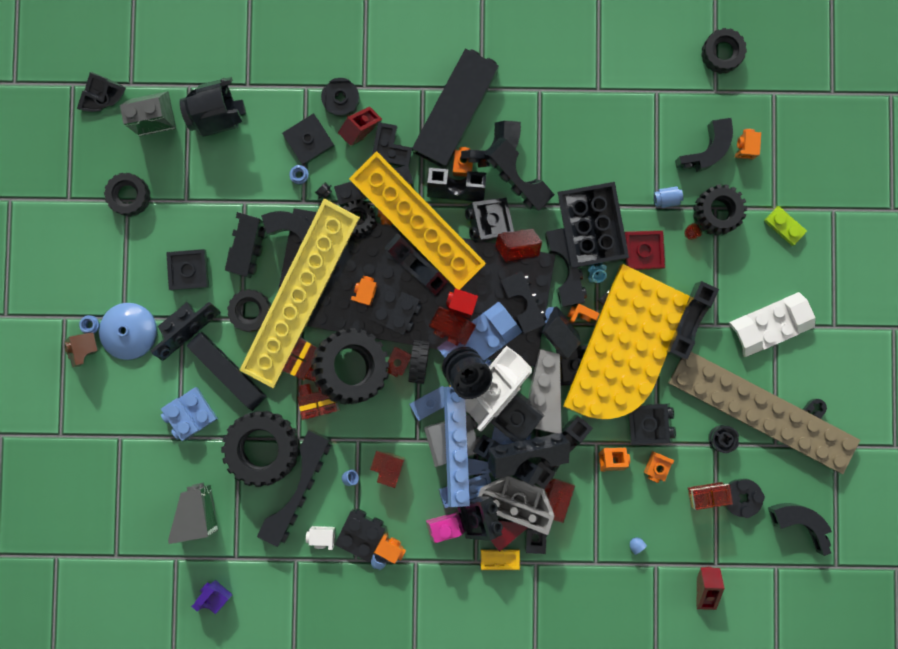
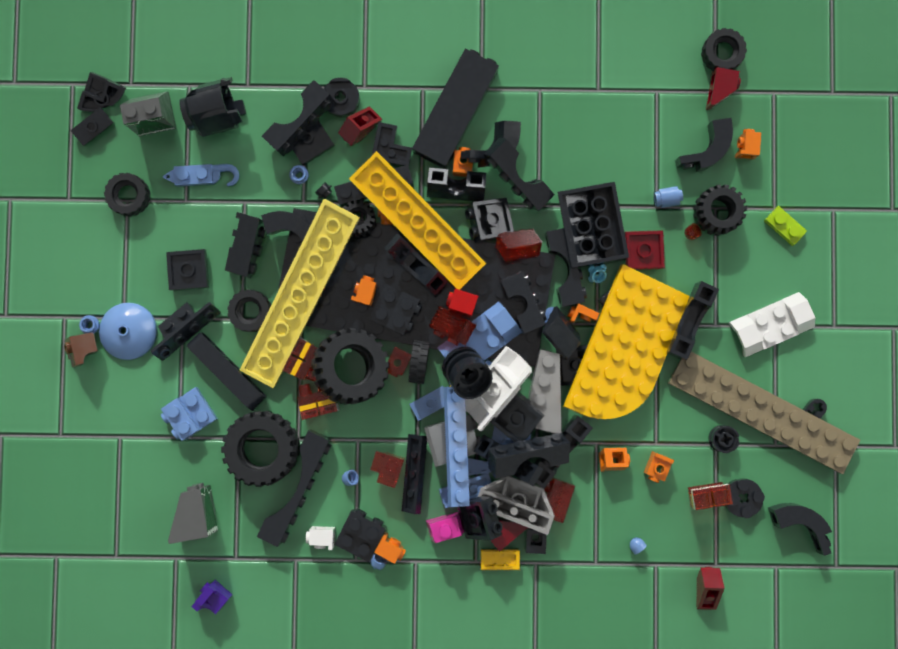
(92, 126): none -> black plate
(200, 174): none -> medium blue plate
(285, 136): none -> black arch
(414, 474): none -> black plate
(652, 424): black plate -> none
(722, 85): none -> dark red slope

